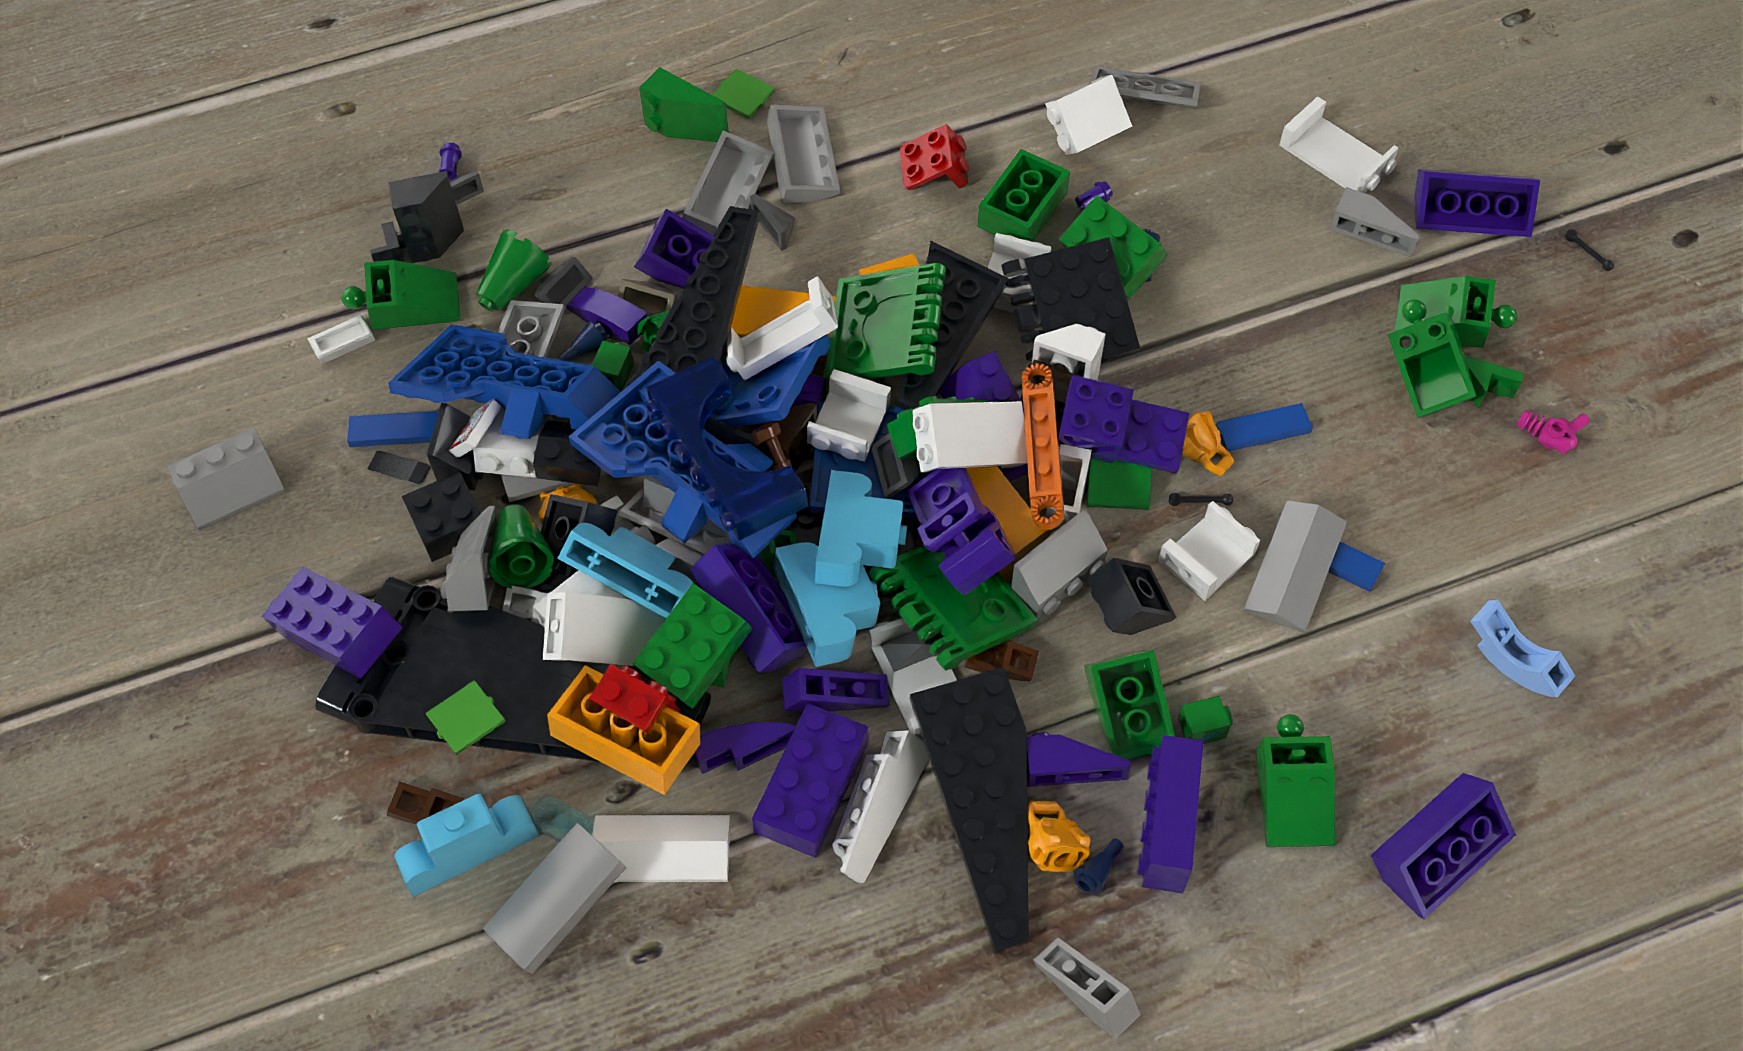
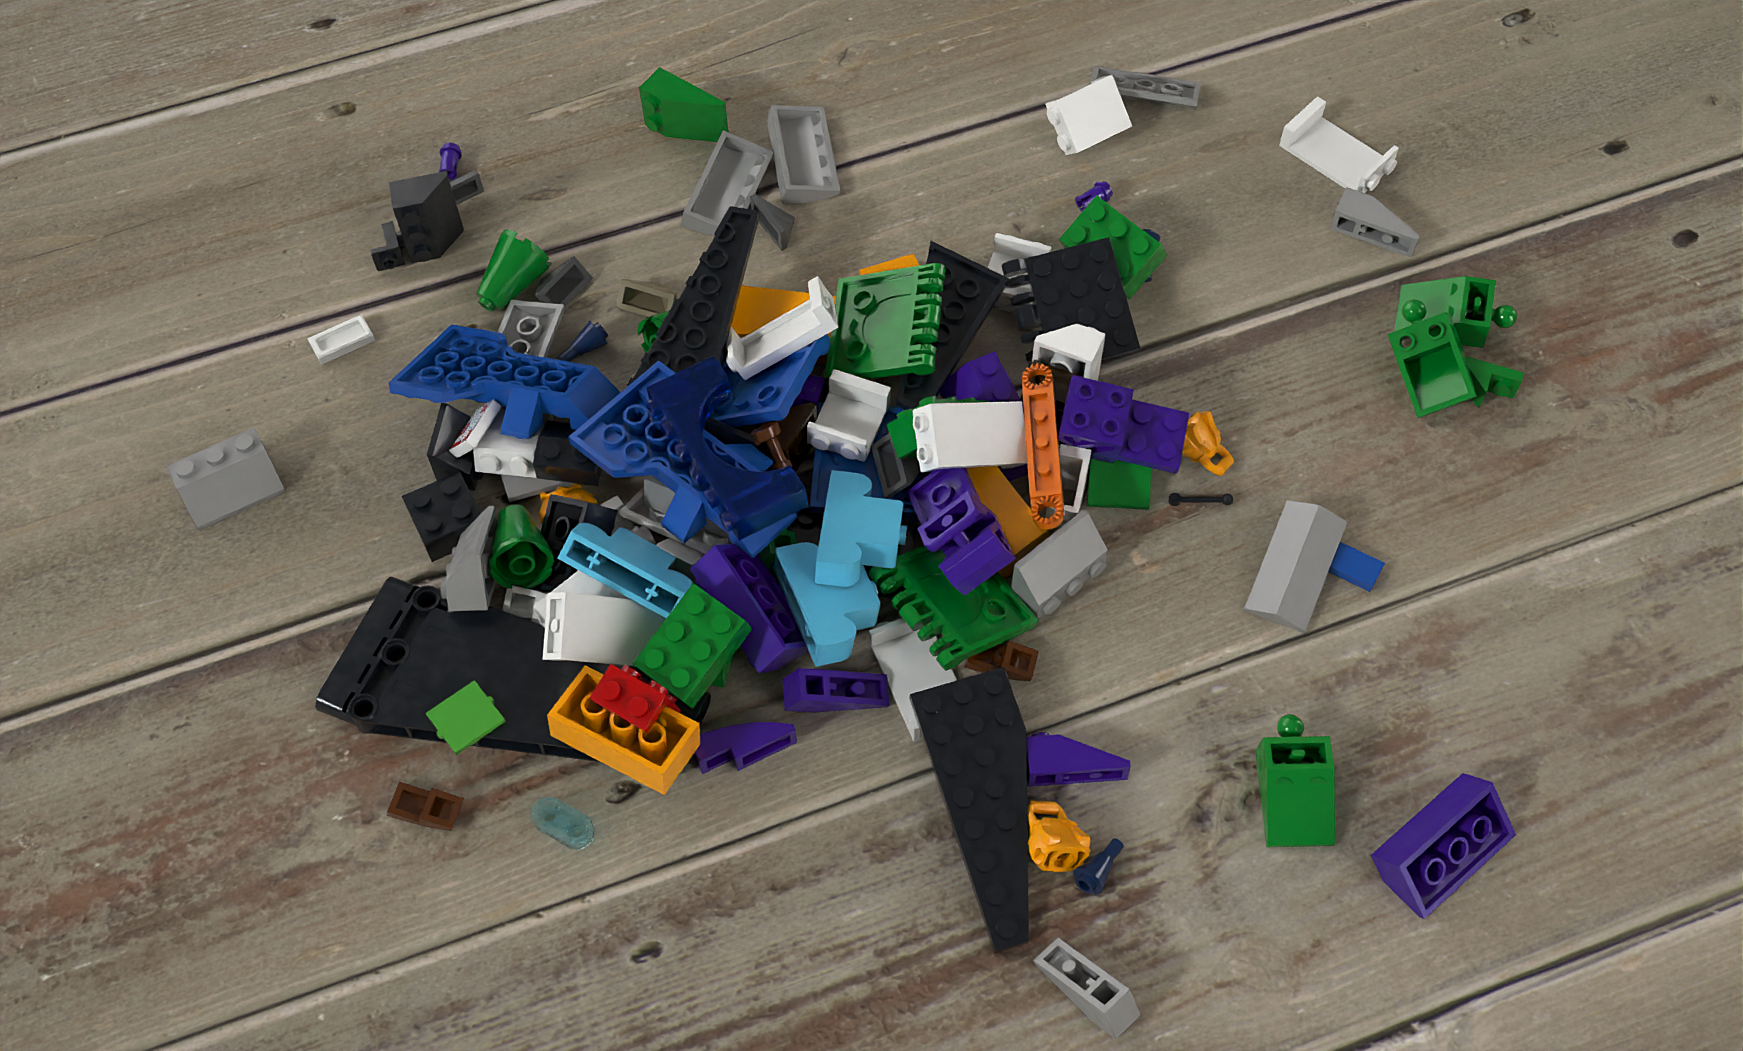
(332, 622): dark purple brick -> none
(391, 429): blue tile -> none
(398, 467): black sticker -> none
(405, 295): green slope -> none
(463, 839): medium azure brick -> none
(554, 898): light grey slope -> none
(611, 311): dark purple slope -> none
(614, 362): green brick -> none
(667, 846): white slope -> none
(673, 250): dark purple slope -> none
(743, 93): bright green piece -> none
(811, 780): dark purple brick -> none
(878, 801): white wedge -> none
(908, 650): dark grey slope -> none
(933, 156): red bracket -> none
(1023, 197): green brick -> none
(1130, 597): black slope -> none
(1130, 703): green slope -> none
(1170, 814): dark purple brick -> none
(1205, 720): green brick -> none
(1210, 551): white panel -> none
(1264, 427): blue tile -> none
(1475, 202): dark purple slope -> none
(1516, 656): light blue arch -> none
(1555, 433): dark pink piece -> none
(1572, 236): black hinge -> none

